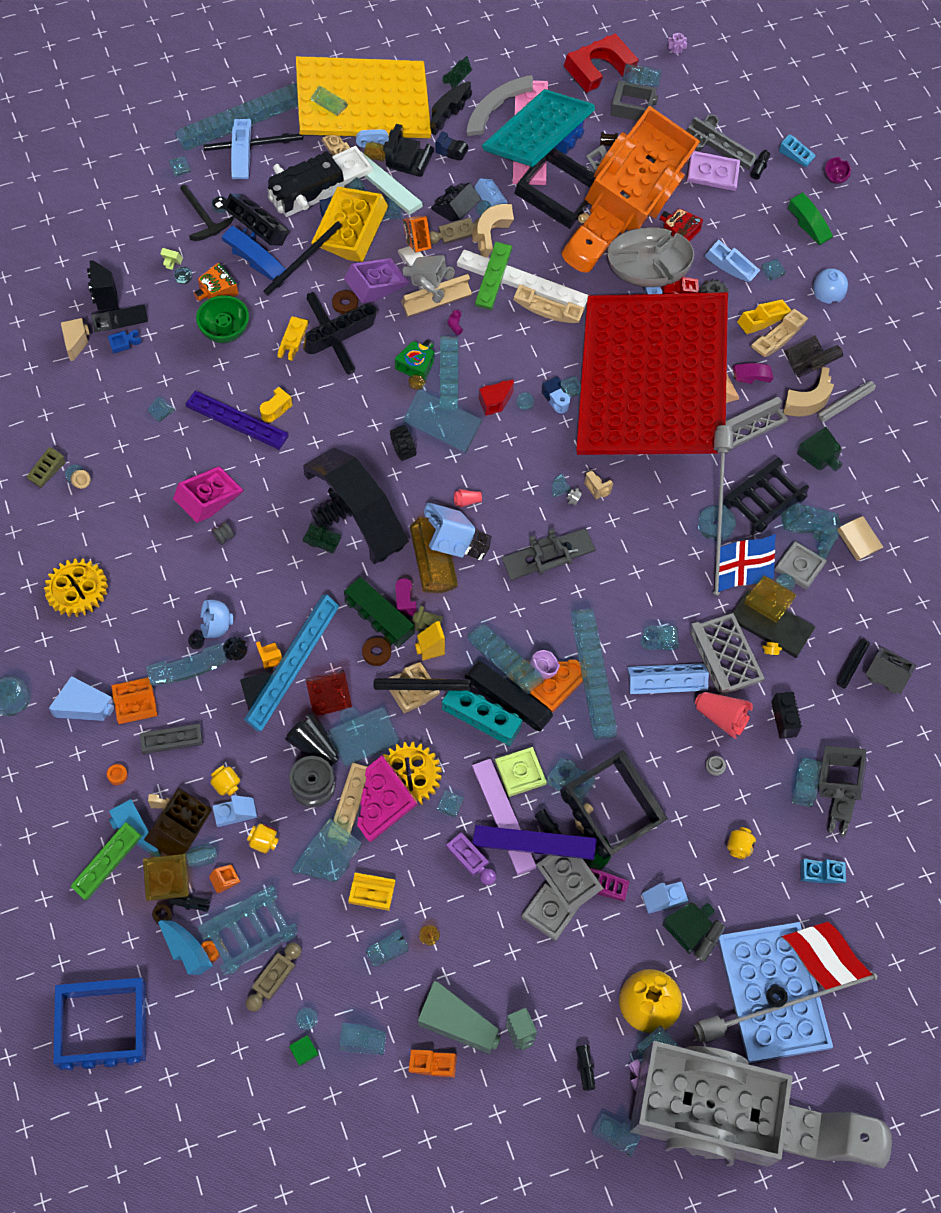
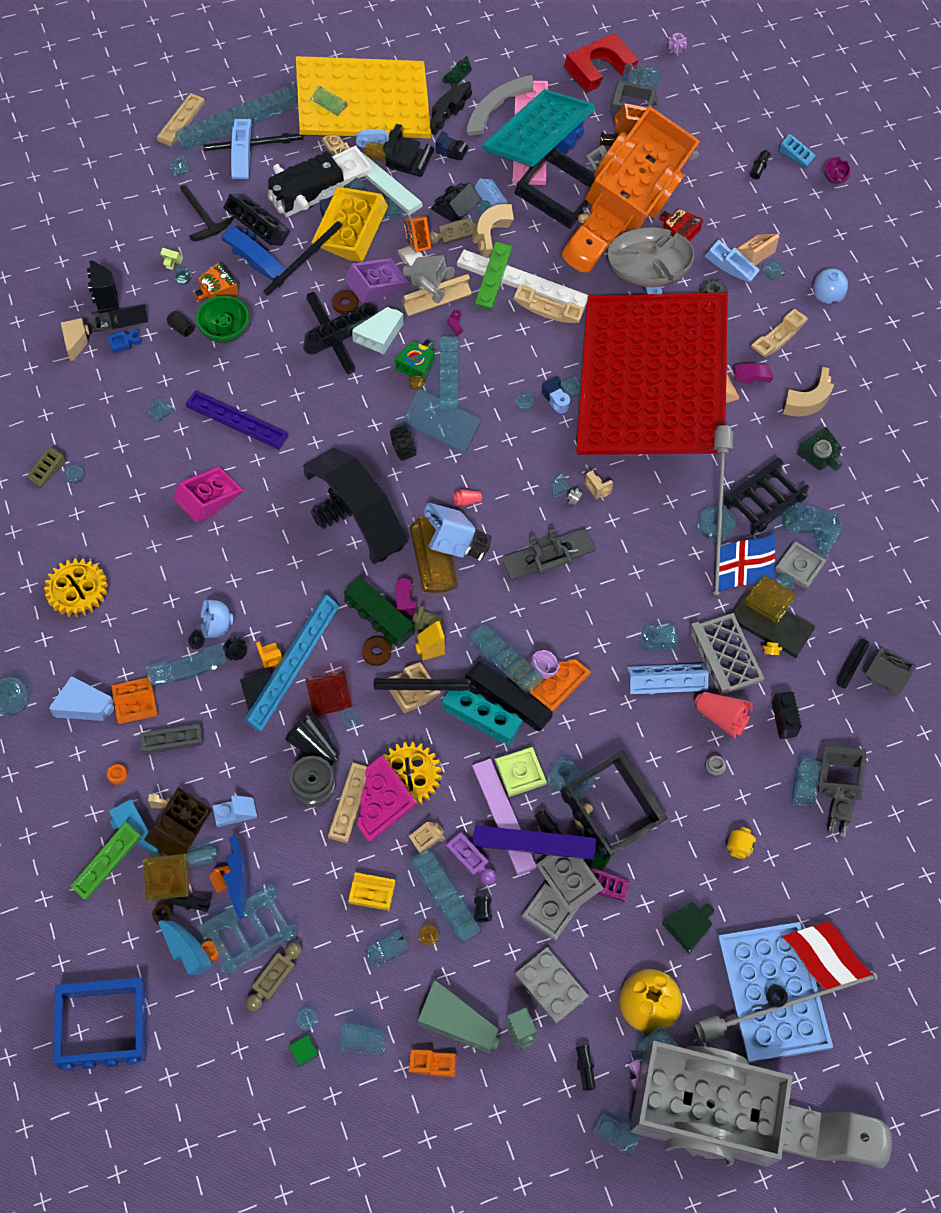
(80, 479): tan tile -> none
(180, 323): none -> pearl dark grey piece
(181, 118): none -> tan tile
(218, 204): tile -> none
(222, 533): dark grey wheel -> none
(225, 781): yellow head -> none
(237, 879): none -> blue slope
(262, 838): yellow head -> none
(275, 406): yellow leg -> none
(293, 337): yellow hinge -> none
(322, 538): clear green hips -> none
(328, 853): clear light blue slope -> none
(364, 736): clear light blue tile -> none
(379, 330): none -> light aqua slope
(427, 836): none -> tan bracket
(445, 895): none -> clear light blue beam
(450, 804): clear light blue plate -> none
(483, 909): none -> black bush
(496, 396): red slope -> none
(551, 985): none -> light grey plate
(593, 674): clear light blue beam -> none
(627, 118): none -> orange torso
(664, 897): light blue slope -> none
(684, 285): red slope -> none
(710, 940): dark grey axle -> none
(713, 171): lavender tile -> none
(719, 141): dark grey piece -> none
(756, 415): light grey fence -> none
(759, 247): none -> light nougat slope
(763, 316): yellow slope -> none
(810, 218): green slope -> none
(810, 356): clear smoke piece -> none
(822, 449): none -> light grey plate
(823, 872): dark azure slope -> none
(846, 401): light grey axle -> none
(860, 538): tan slope -> none

